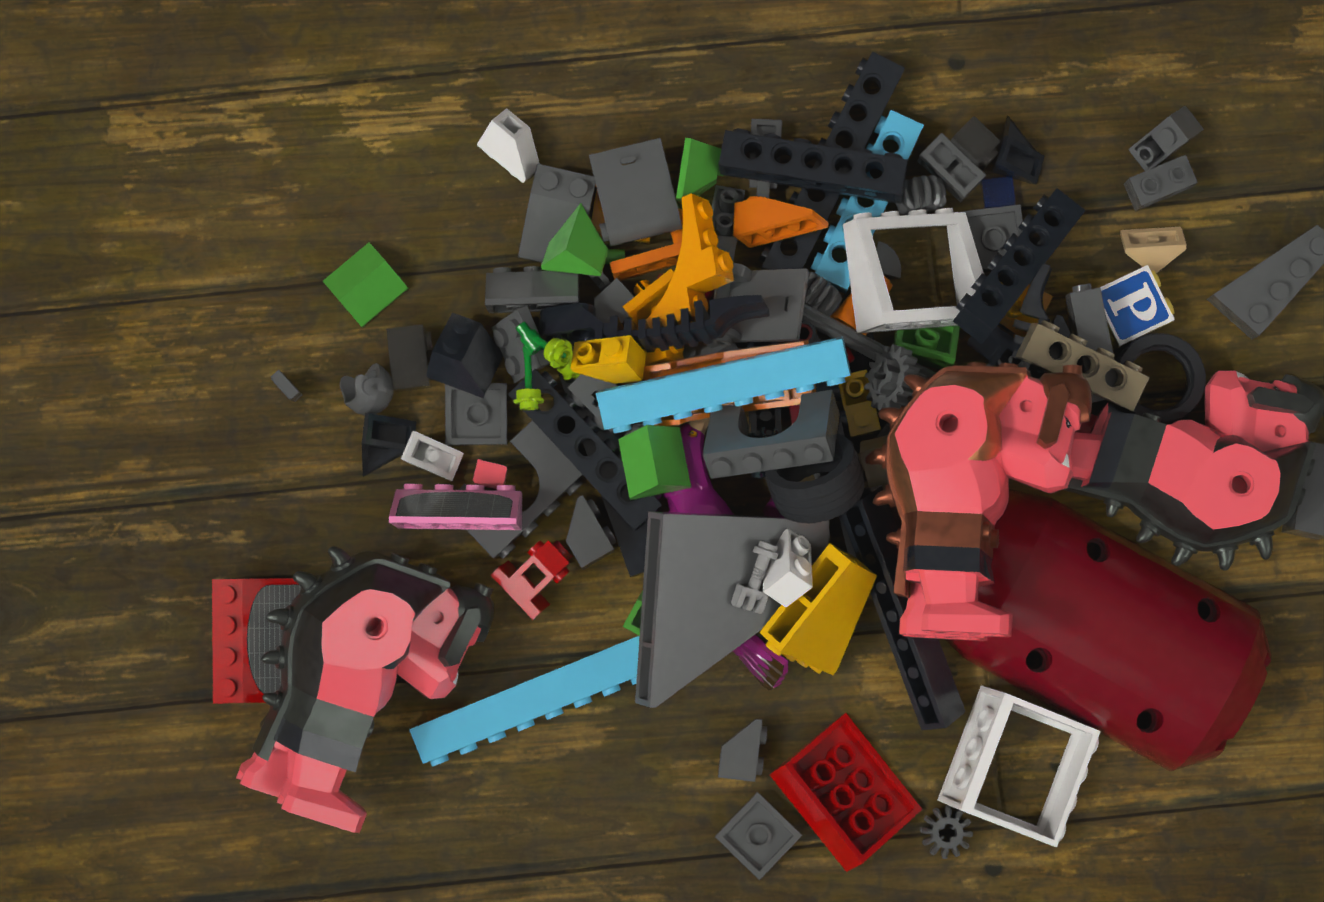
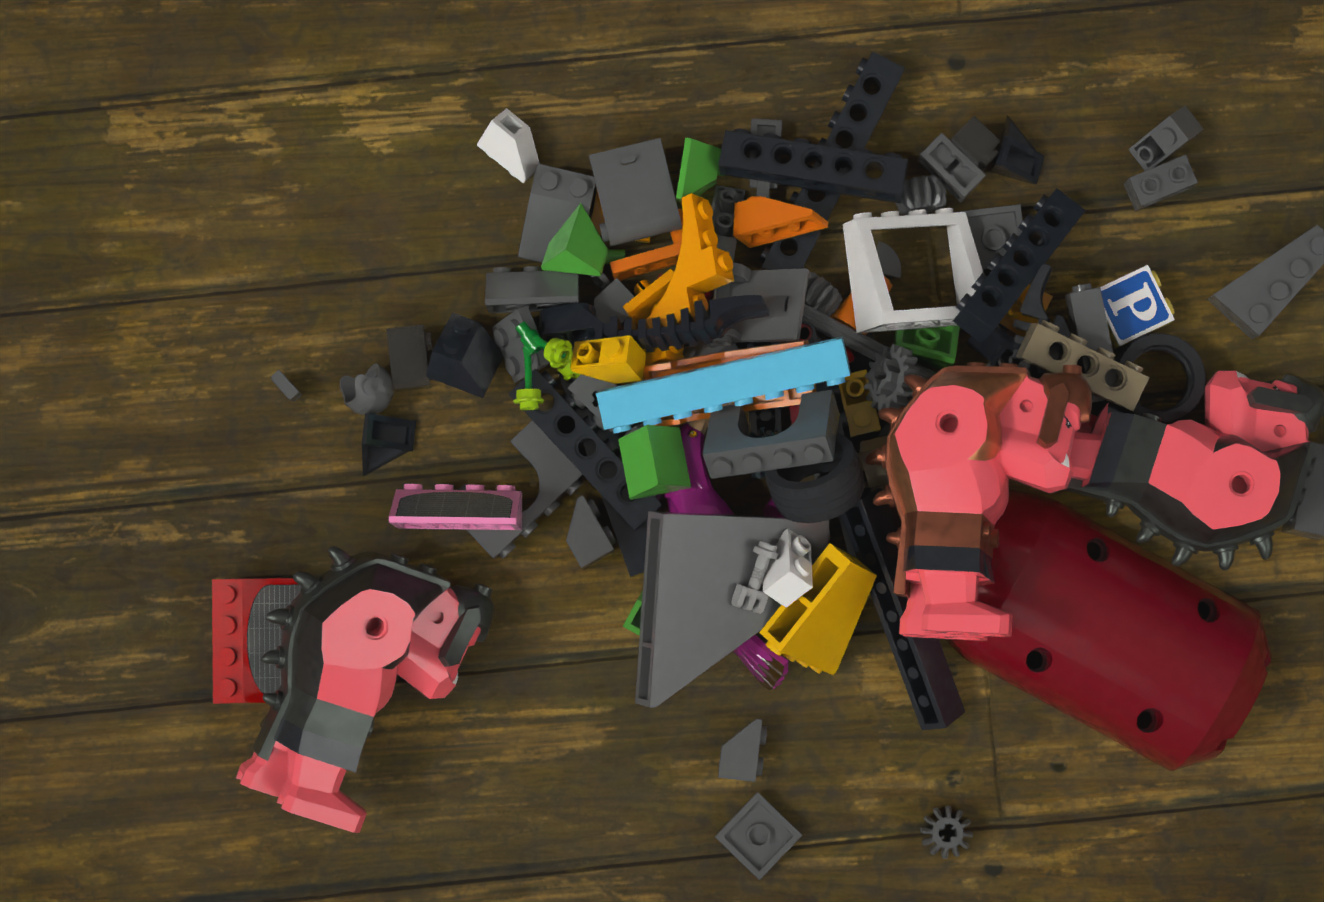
(365, 284): bright green slope -> none
(432, 455): white slope -> none
(476, 419): dark grey plate -> none
(489, 474): coral slope -> none
(526, 702): medium azure brick -> none
(550, 559): red tile -> none
(846, 792): red slope -> none
(905, 134): medium azure brick -> none
(977, 751): white windscreen -> none
(998, 192): clear blue tile -> none
(1153, 245): tan slope -> none

